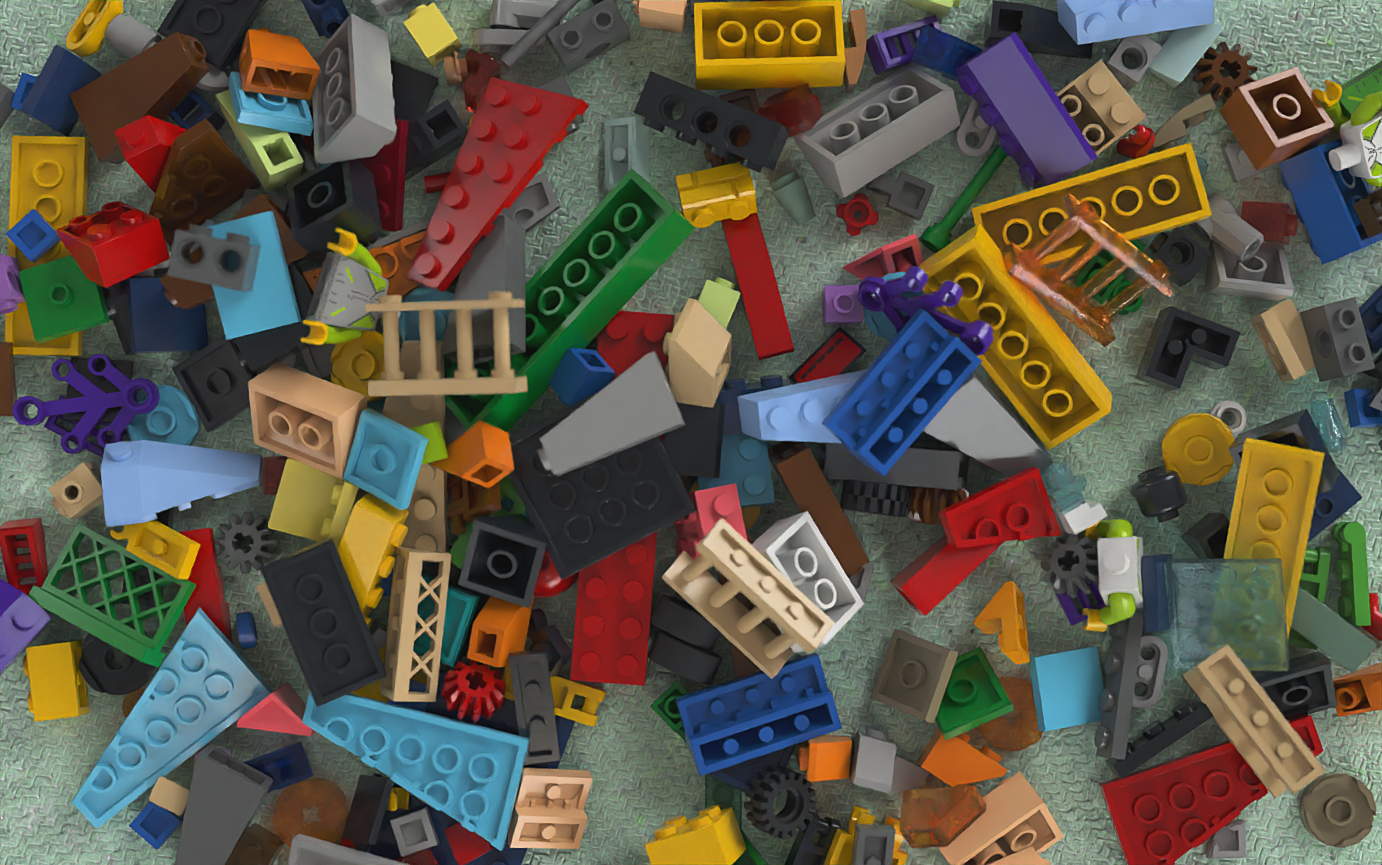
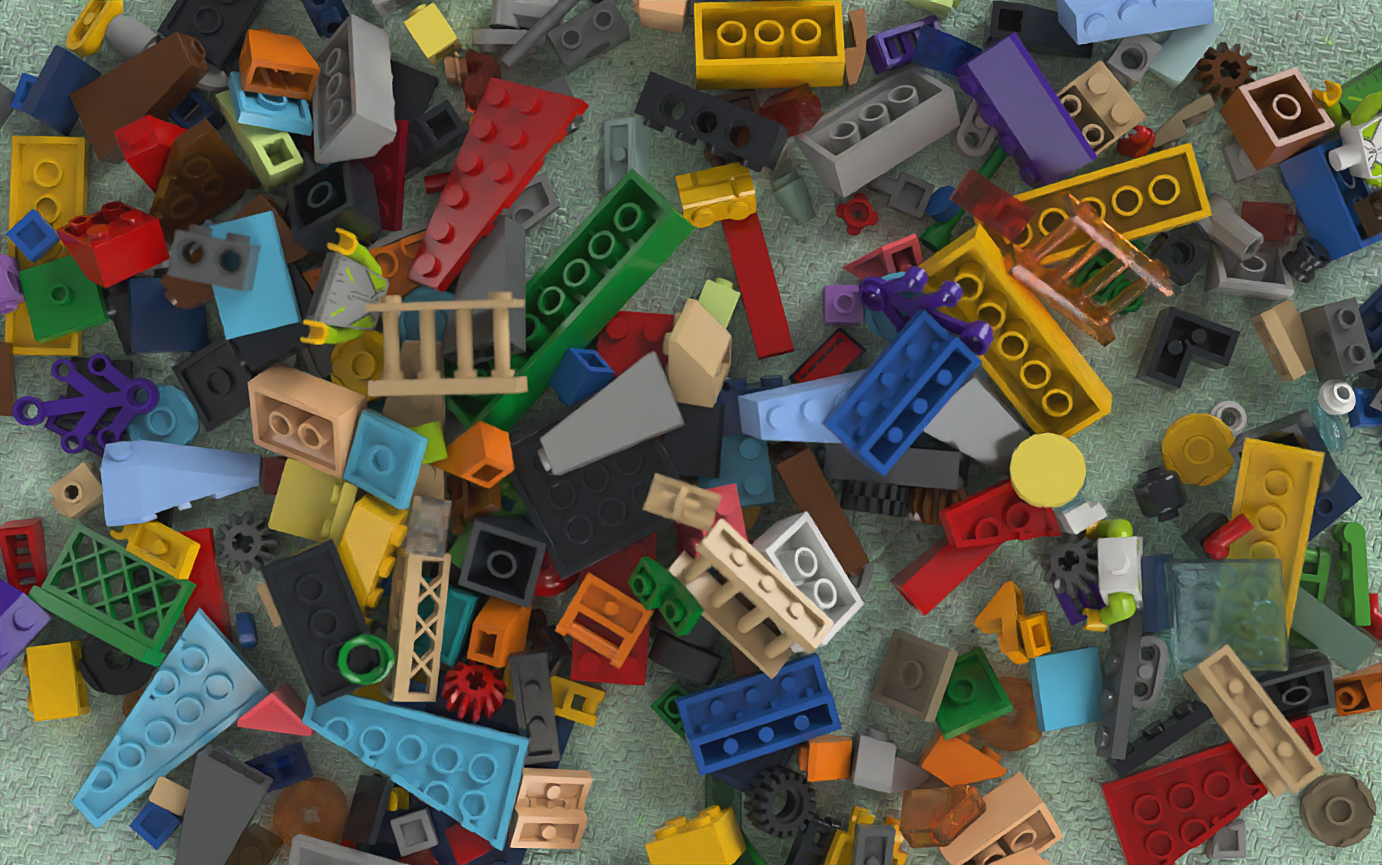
(379, 672): none -> green piece
(428, 527): none -> clear brick
(611, 609): none -> orange plate
(662, 590): none -> green slope
(682, 502): none -> tan hips
(940, 206): none -> blue tile
(991, 205): none -> clear red slope
(1036, 633): none -> light orange slope
(1047, 470): none -> light yellow tile
(1218, 542): none -> red arm
(1306, 259): none -> black wheel
(1336, 397): none -> white plate

